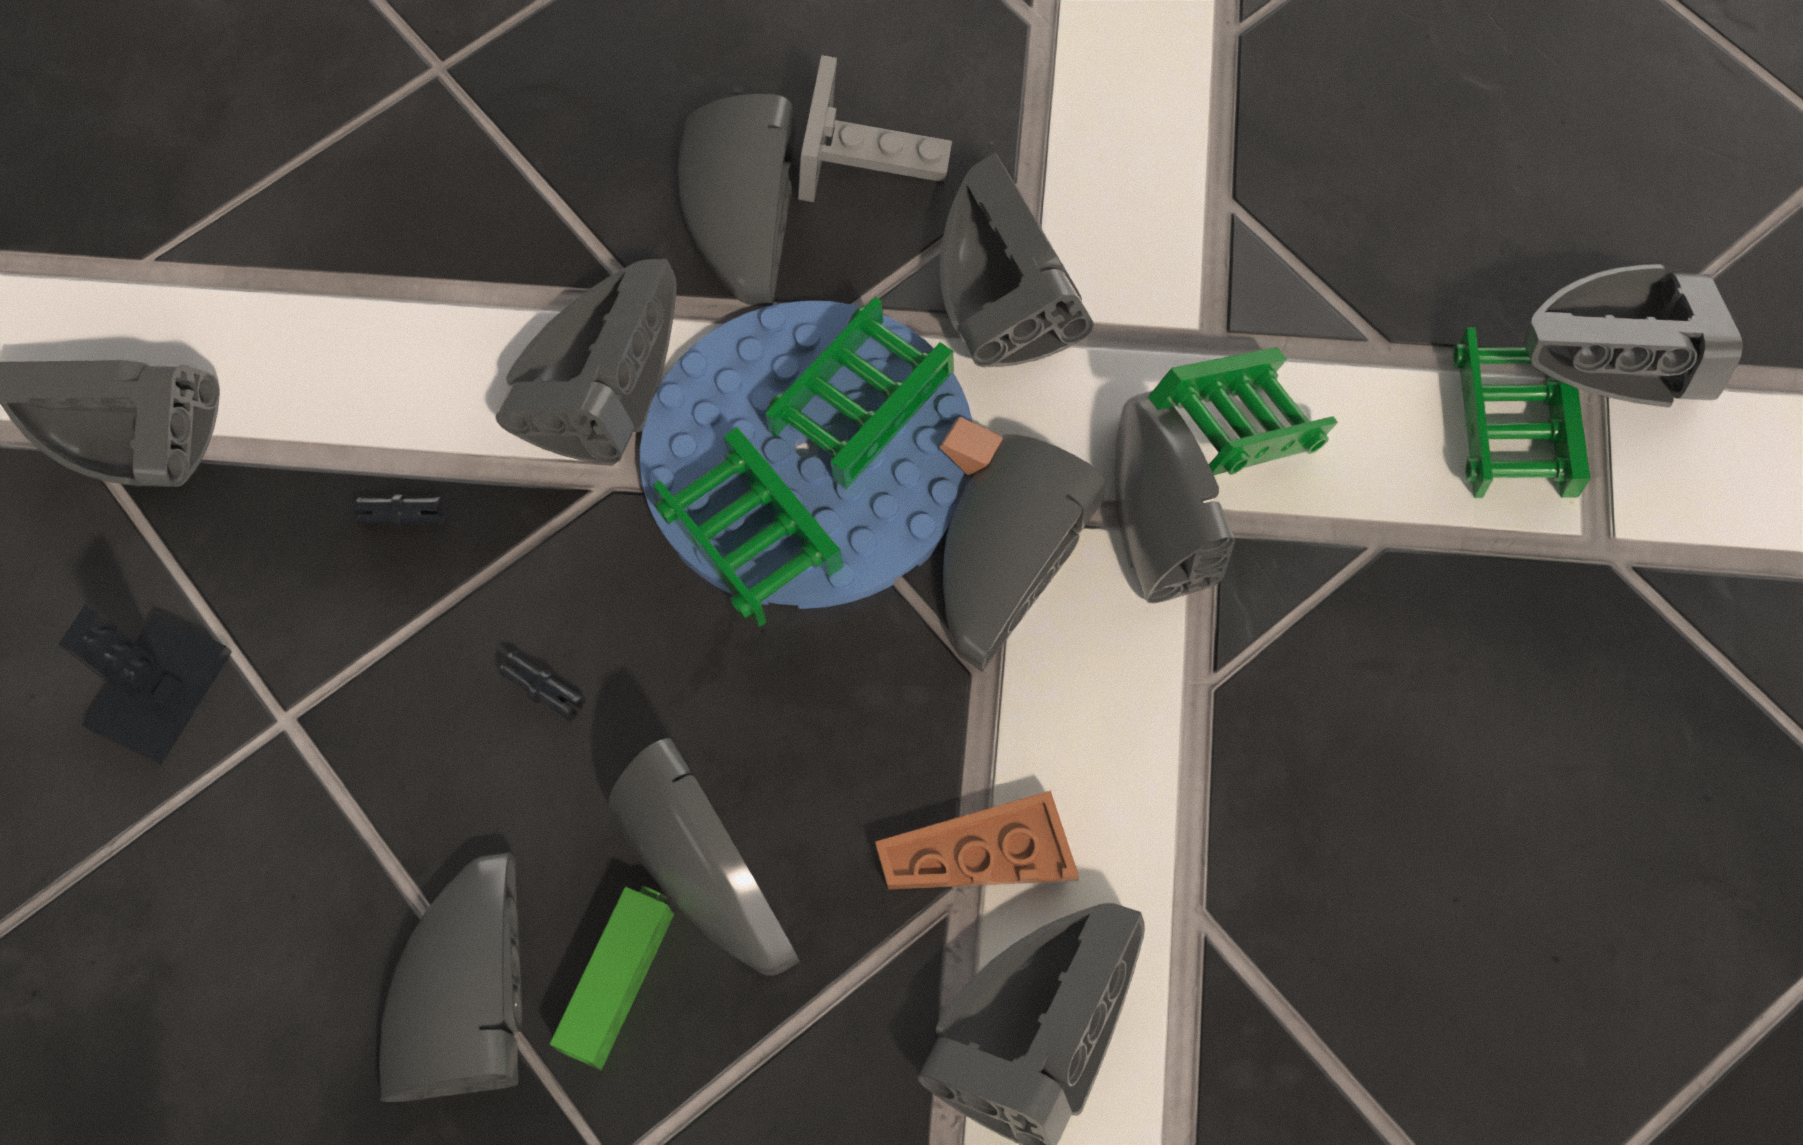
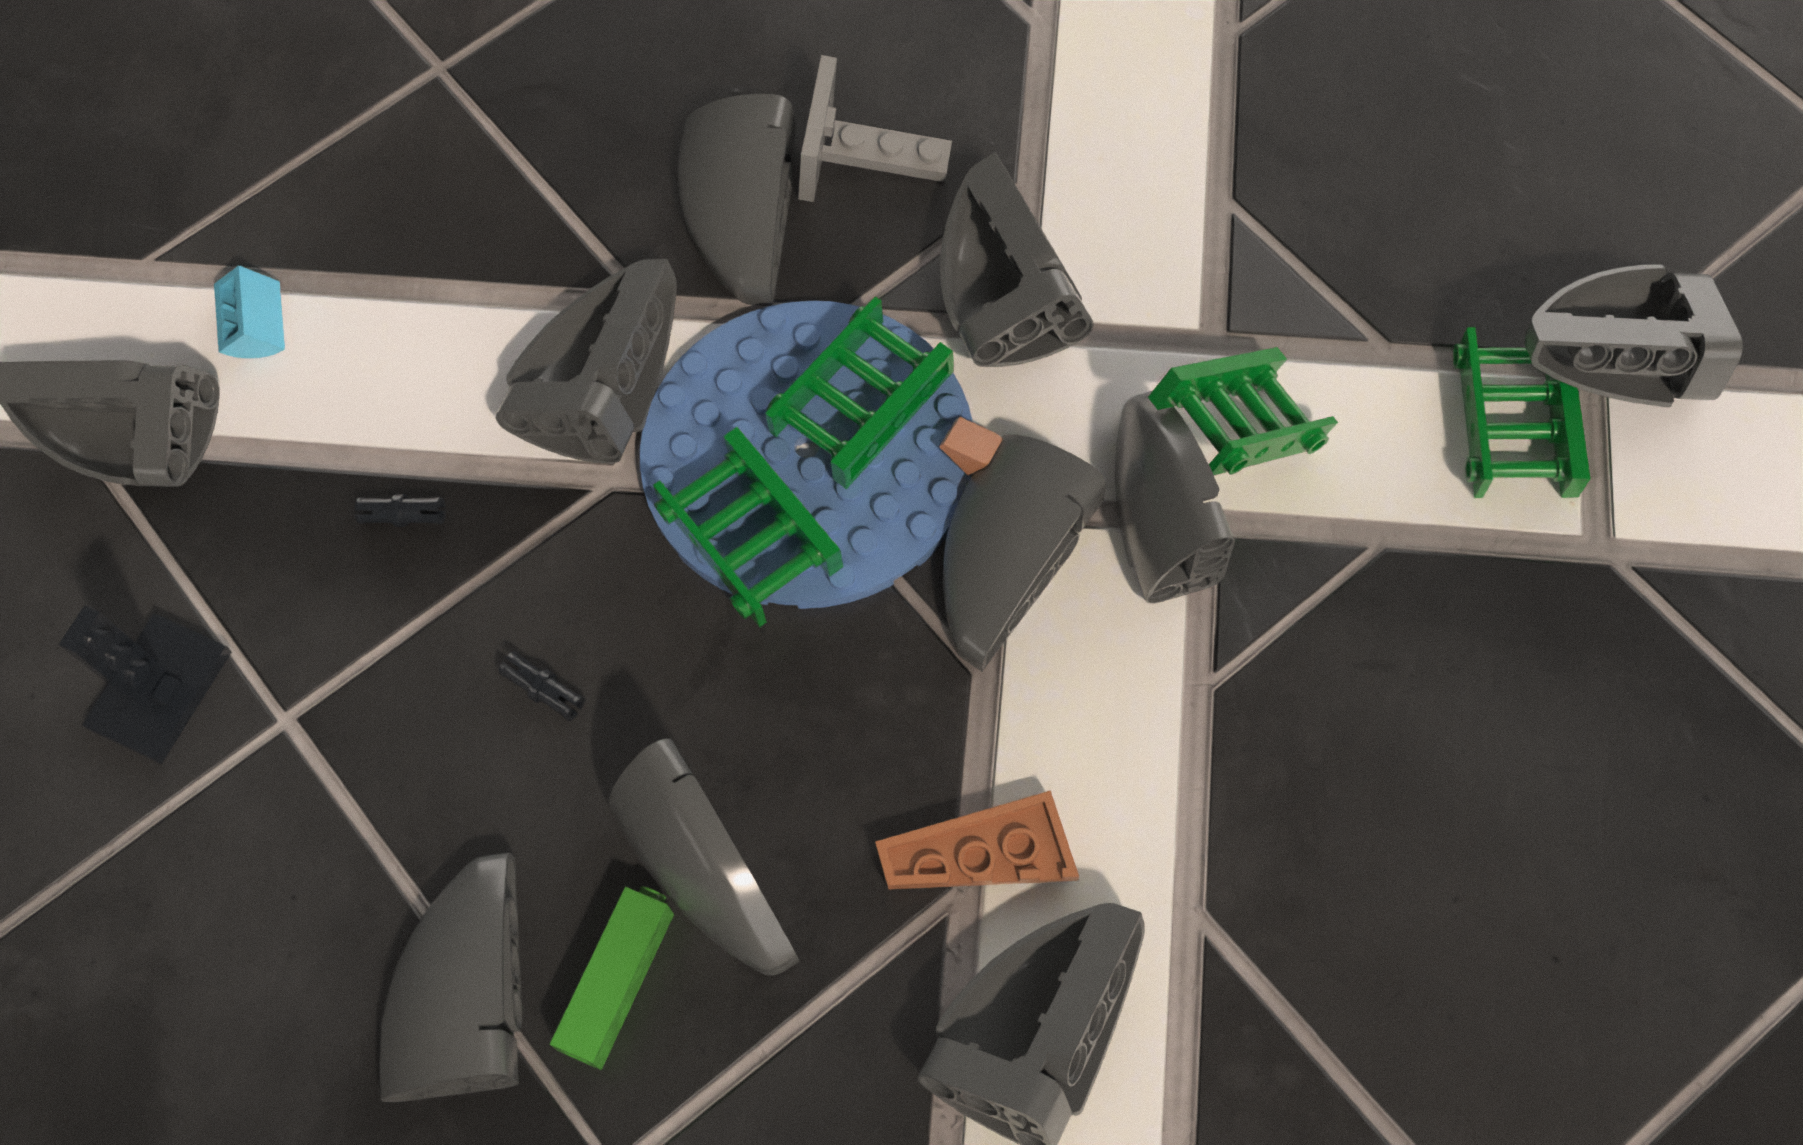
(248, 314): none -> medium azure brick

